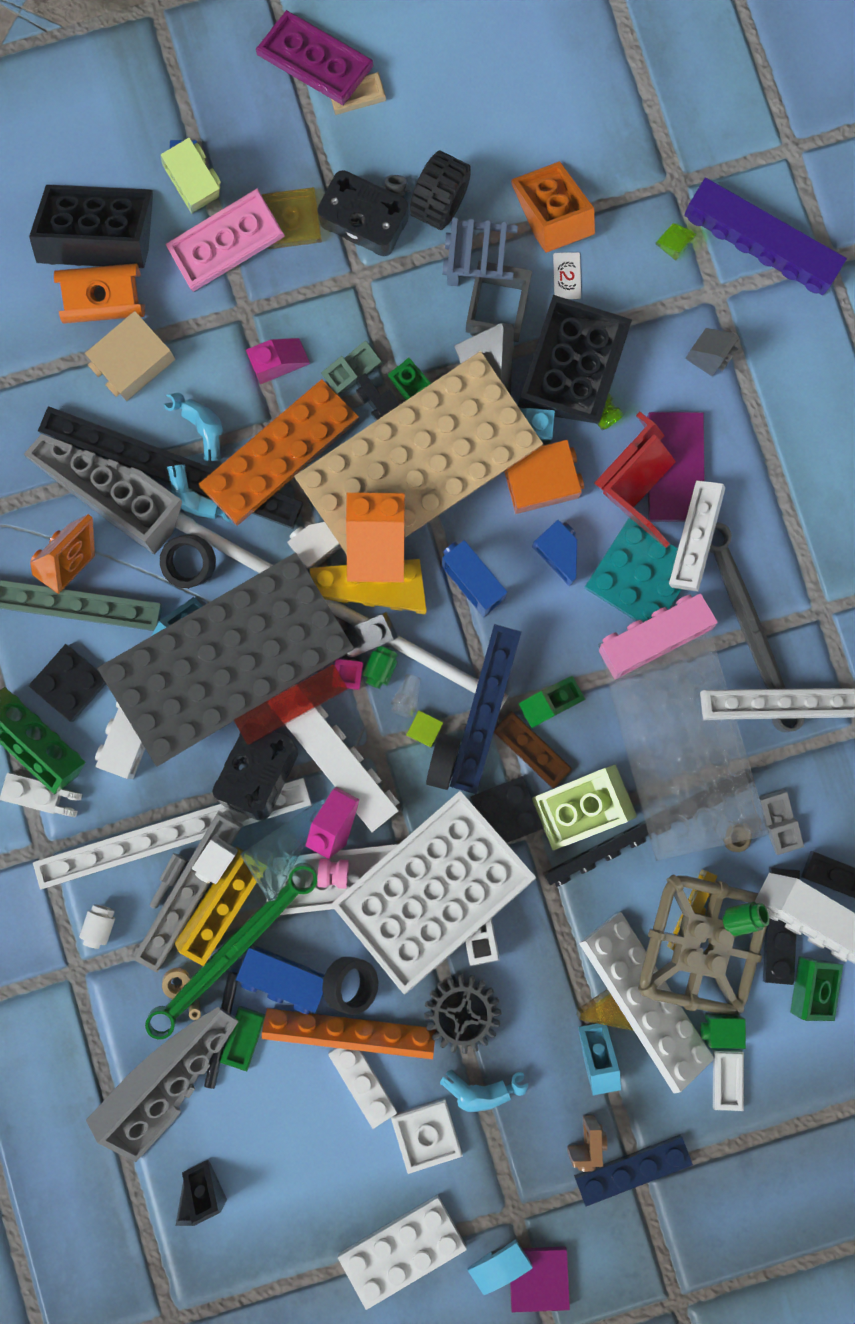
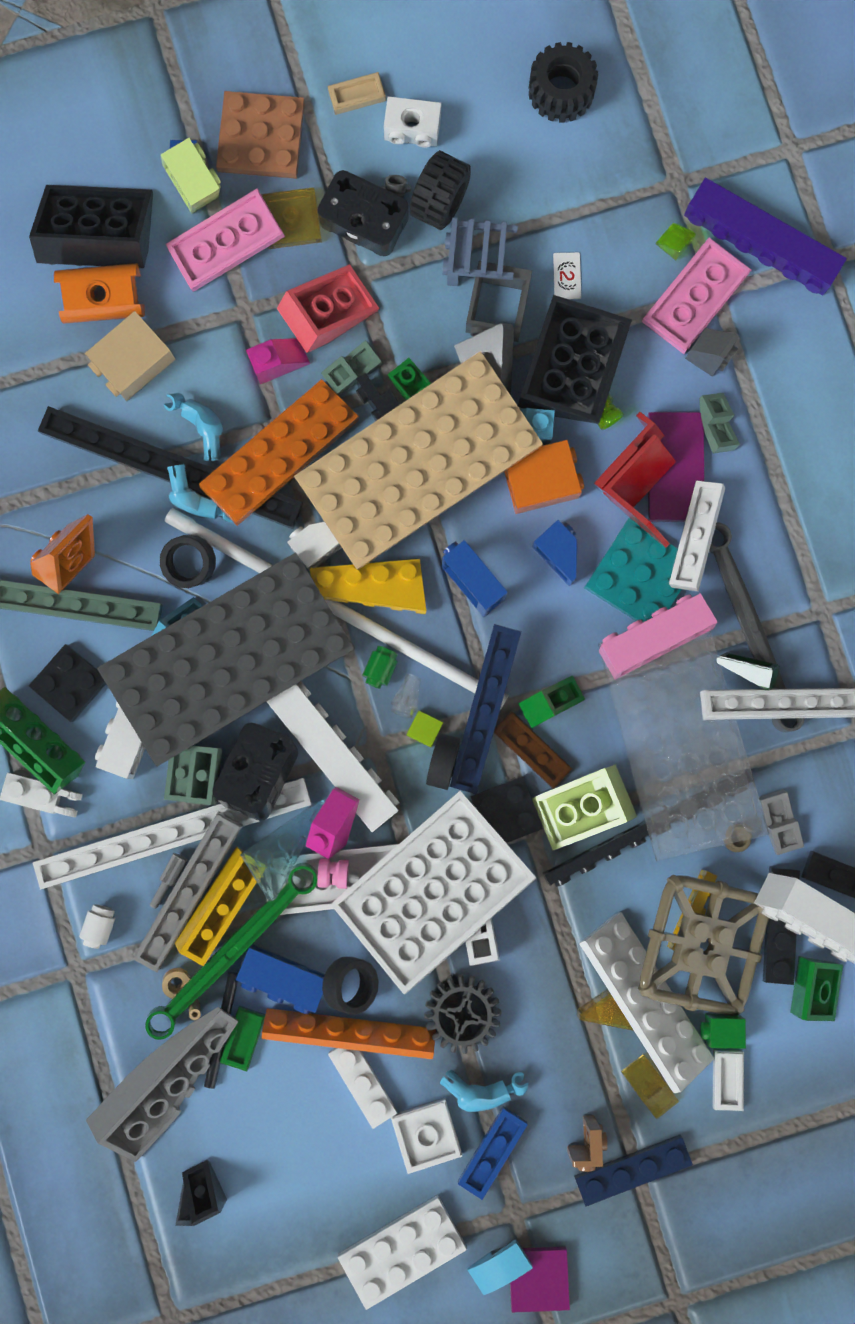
(112, 490): light grey wedge -> none
(193, 775): none -> sand green brick
(214, 860): white brick -> none
(260, 134): none -> nougat plate
(290, 704): clear red plate -> none
(314, 57): magenta tile -> none
(326, 307): none -> coral slope
(350, 672): dark pink plate -> none
(370, 634): plate -> none
(375, 537): orange slope -> none
(403, 111): none -> white brick
(492, 1153): none -> blue plate
(554, 206): orange slope -> none
(565, 62): none -> black tyre
(599, 1059): medium azure slope -> none
(650, 1086): none -> clear yellow slope
(696, 295): none -> bright pink tile
(715, 419): none -> sand green slope
(746, 918): green brick -> none
(757, 671): none -> slope

